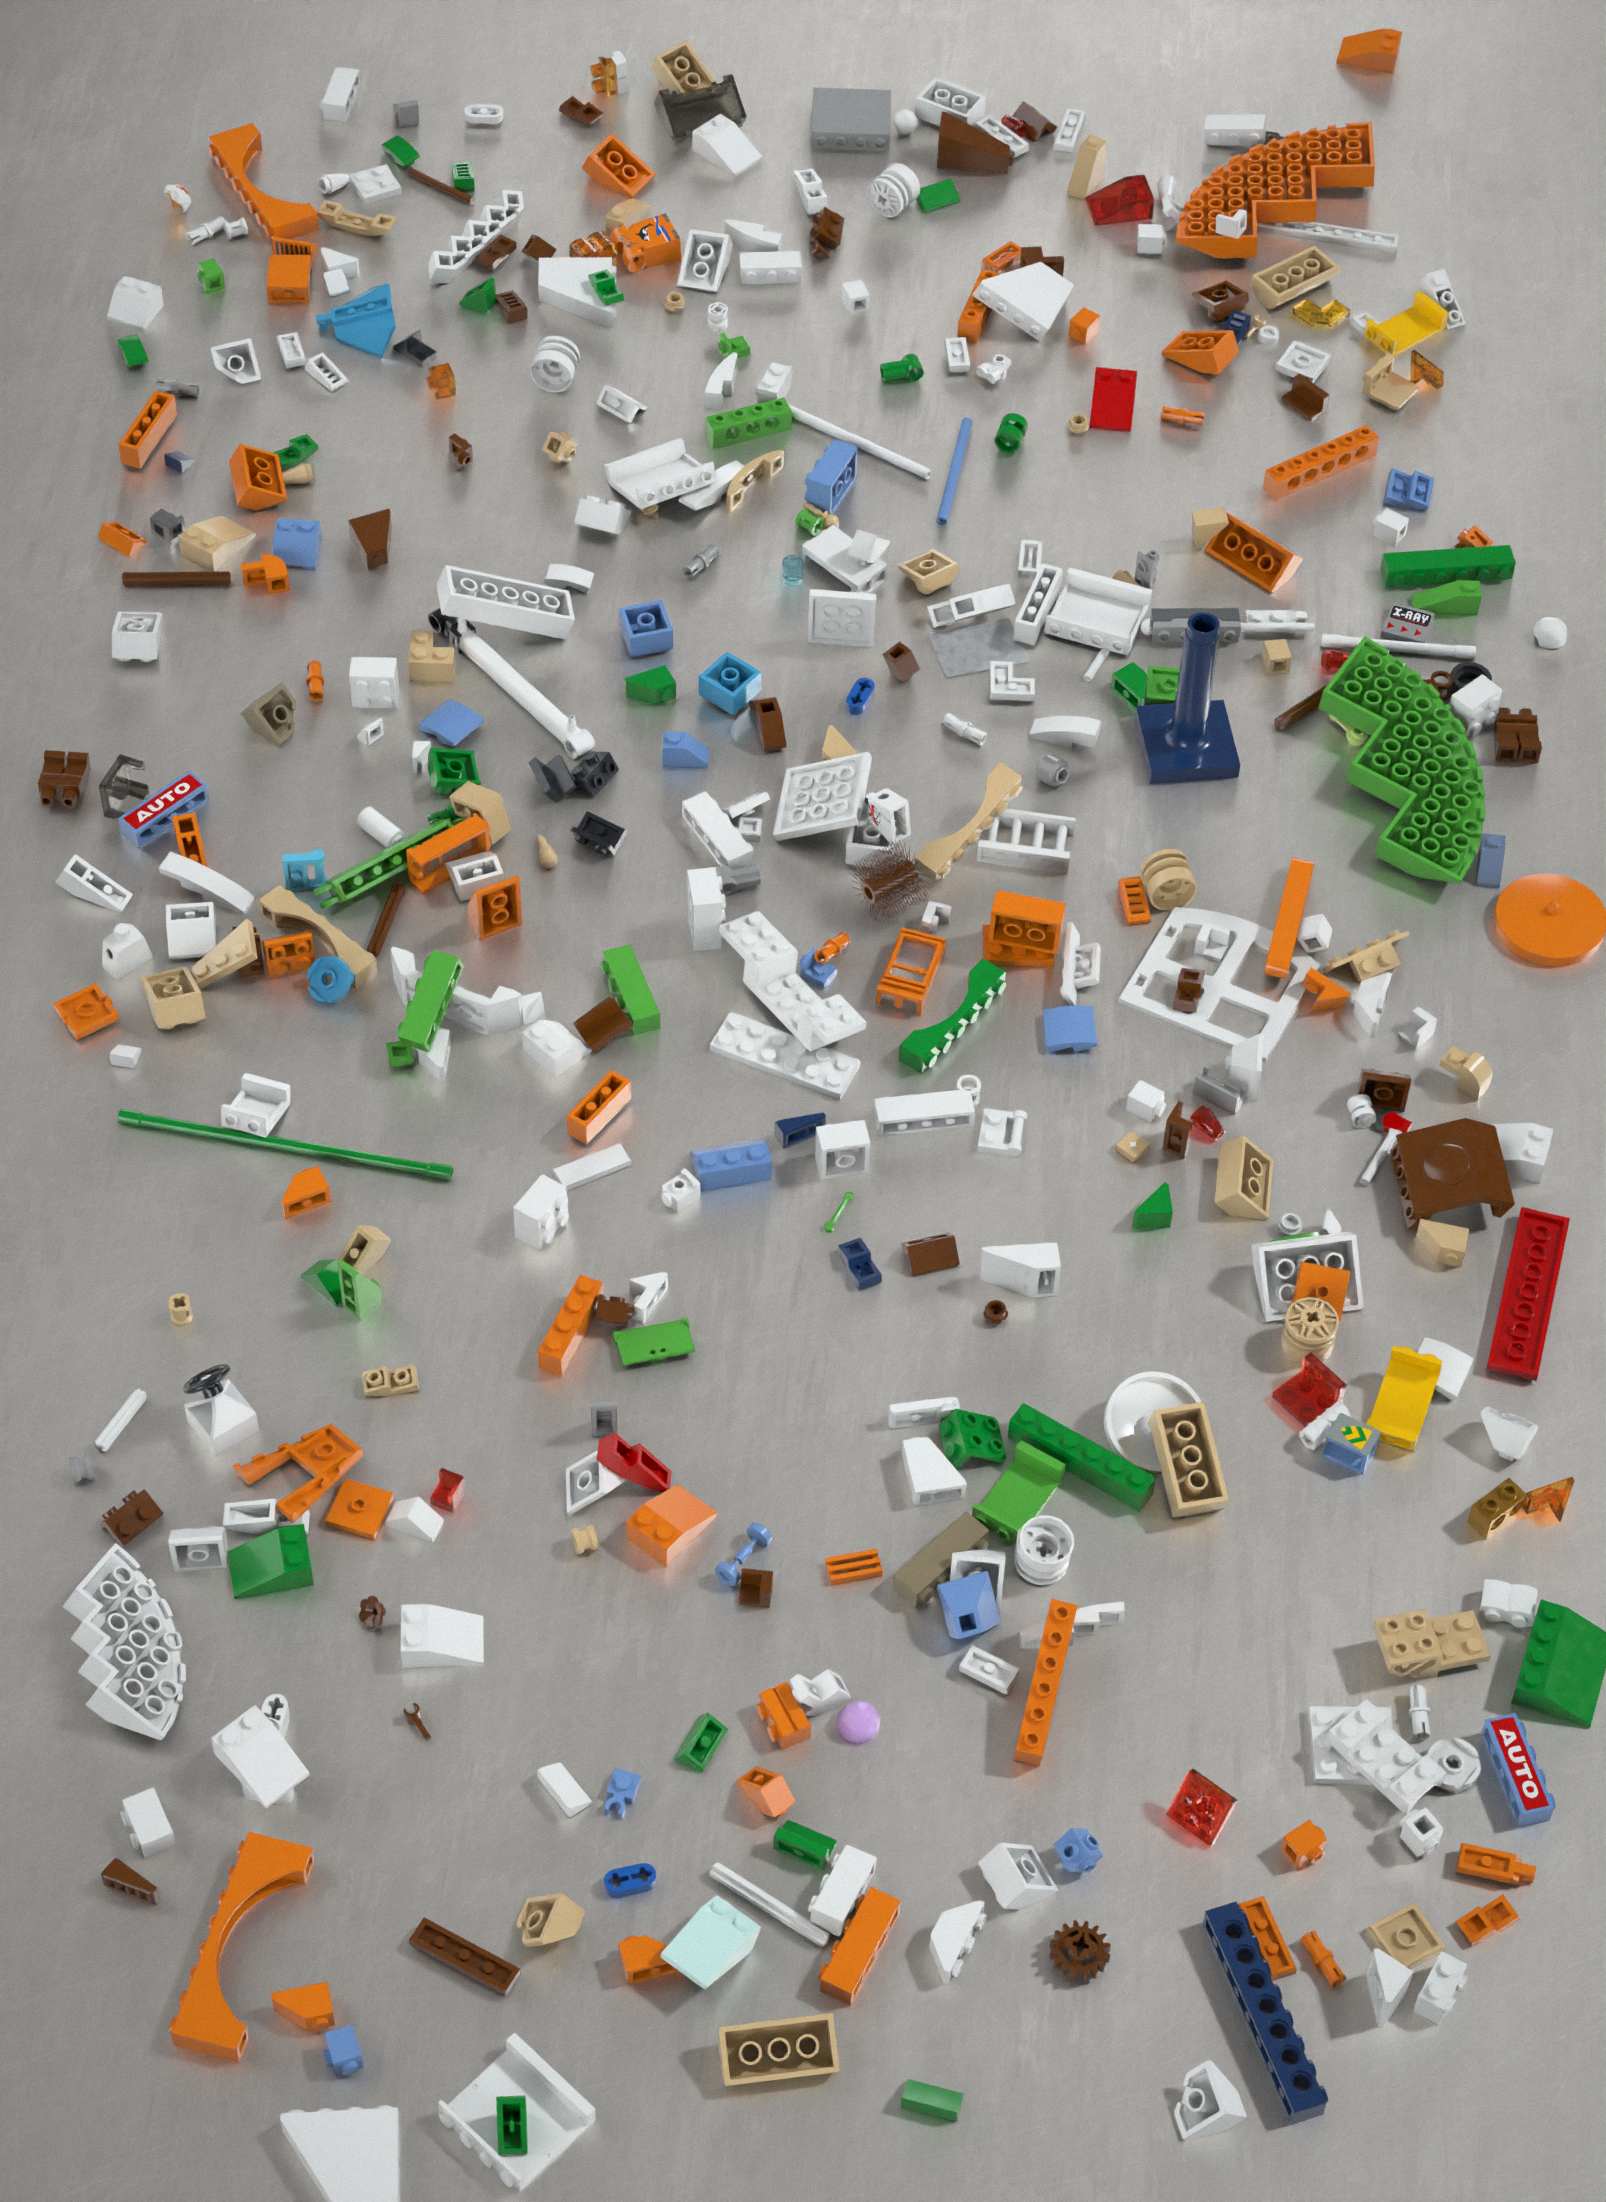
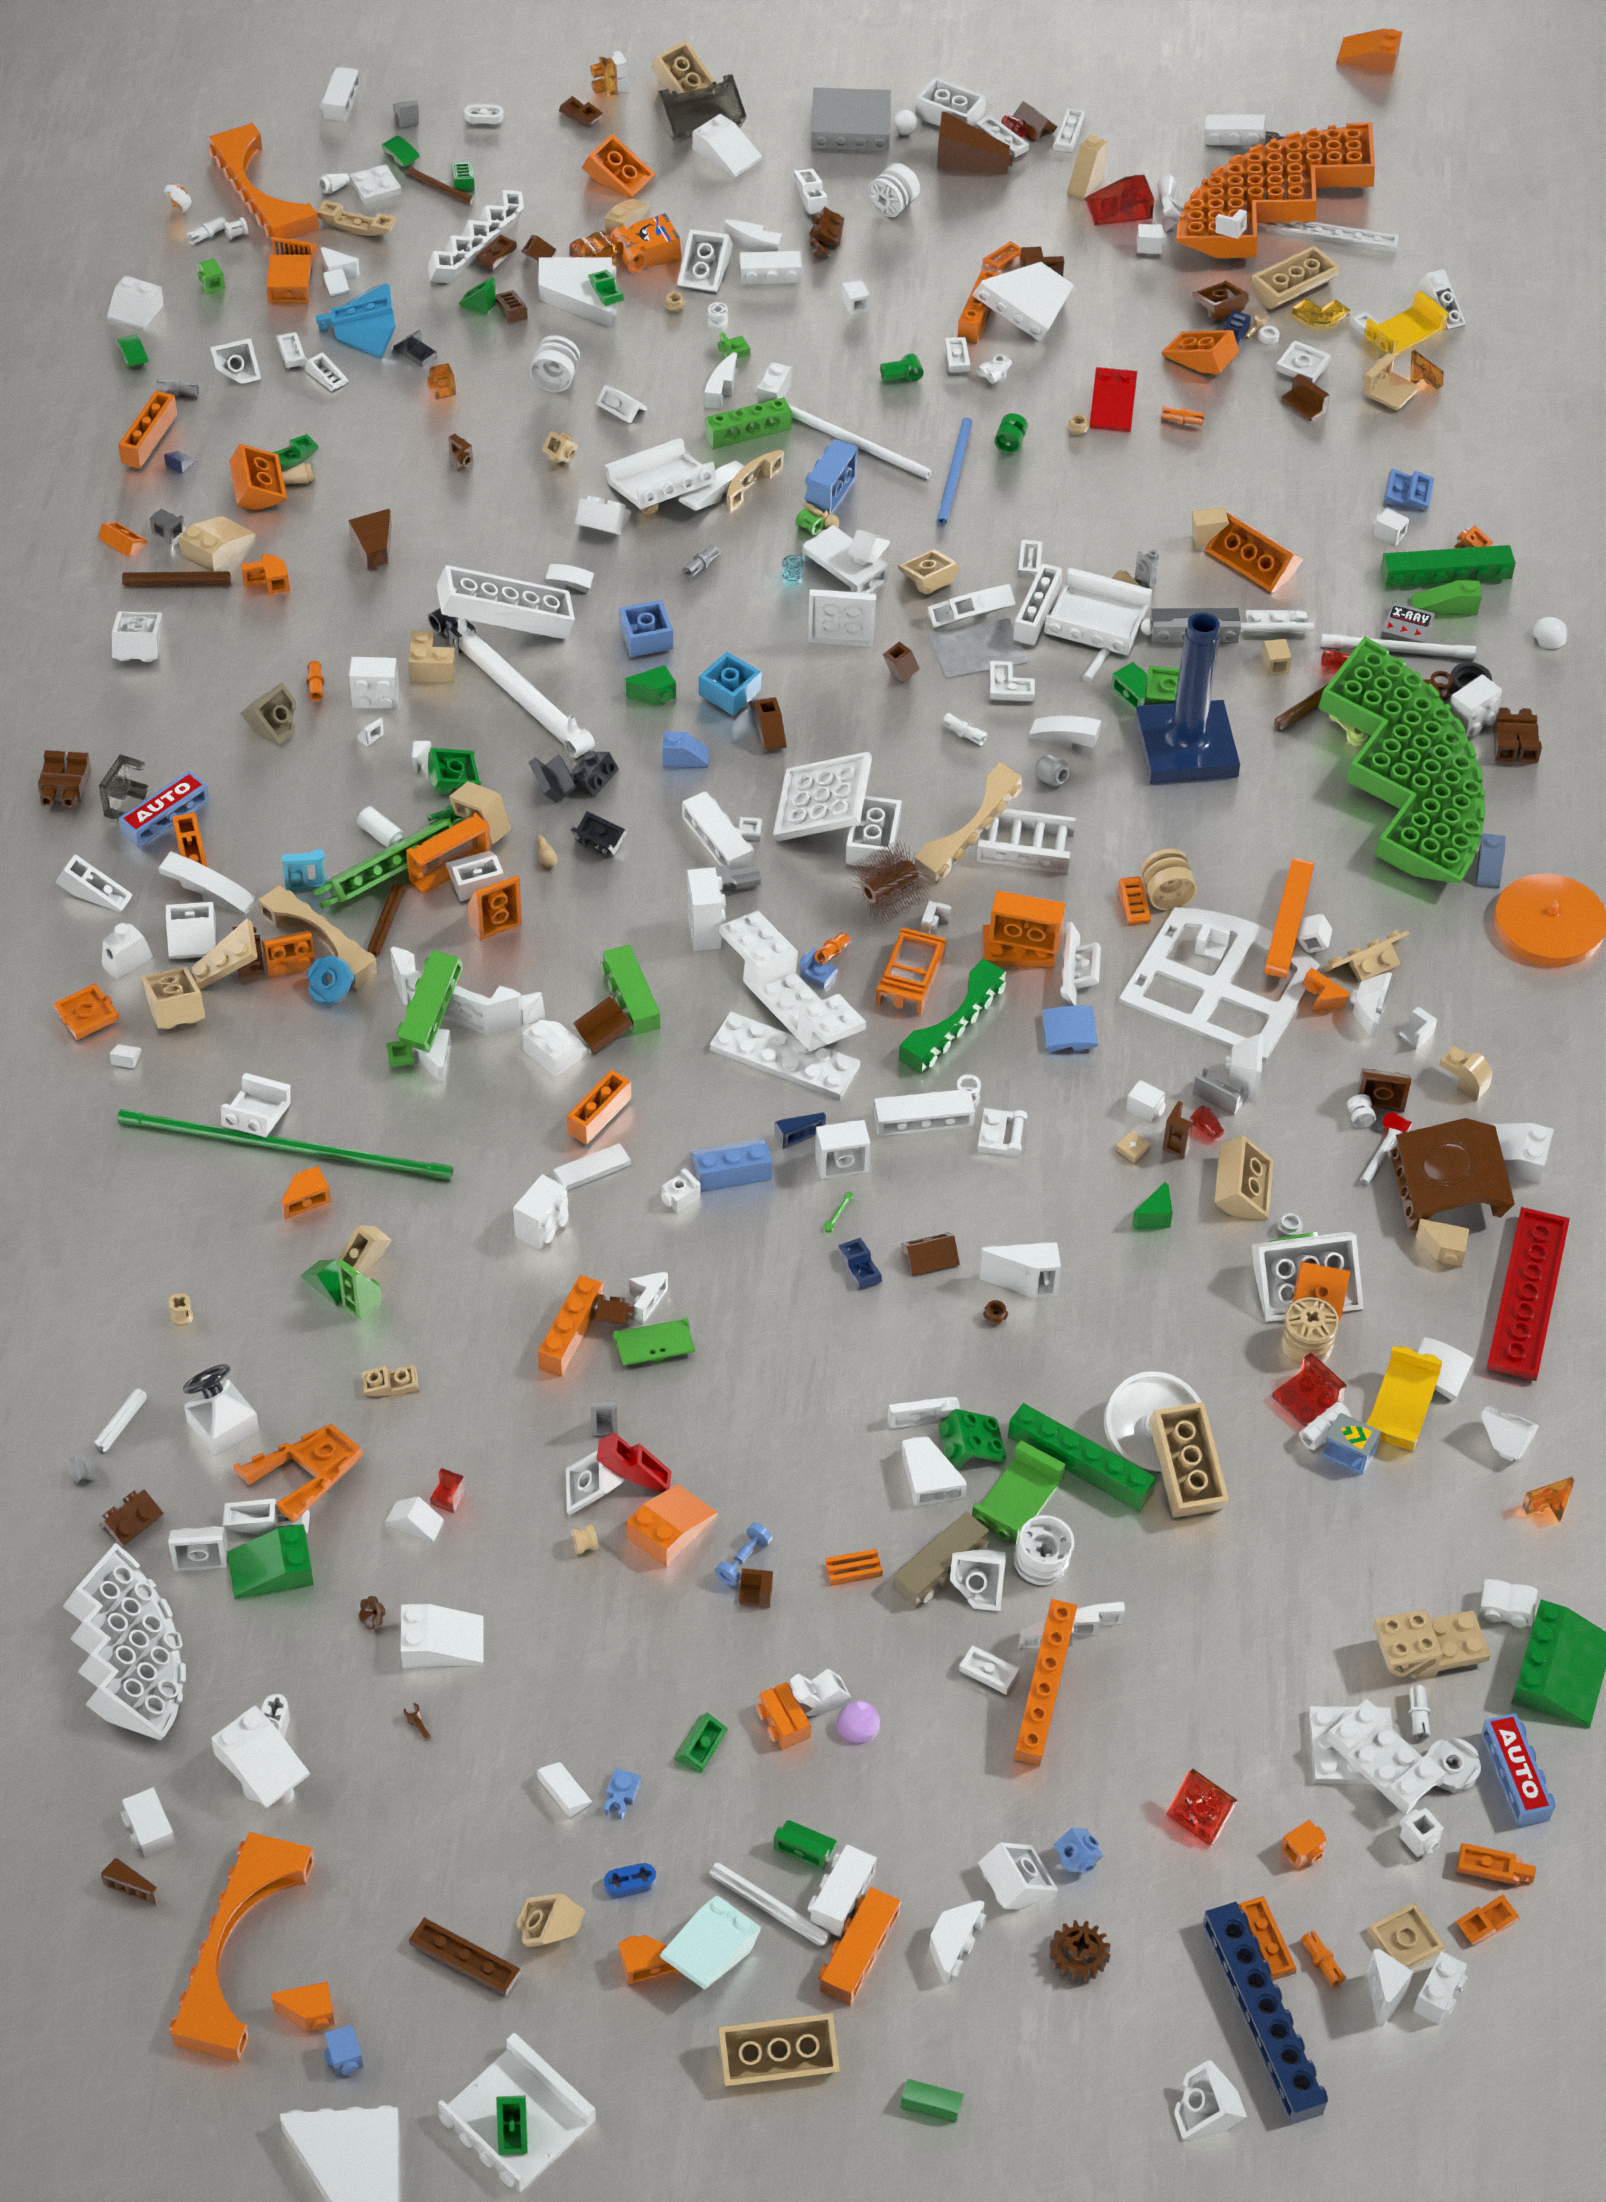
(297, 542): medium blue slope -> none
(359, 1509): orange plate -> none
(451, 722): medium blue slope -> none
(746, 805): white plate -> none
(766, 1791): orange slope -> none
(835, 745): tan slope -> none
(856, 694): blue beam -> none
(889, 814): white torso -> none
(937, 195): green slope -> none
(969, 1605): medium blue slope -> none
(1084, 325): orange brick -> none
(1188, 990): reddish brown slope -> none
(1320, 463): orange brick -> none
(1330, 1224): white slope -> none
(1497, 1508): pearl gold brick -> none

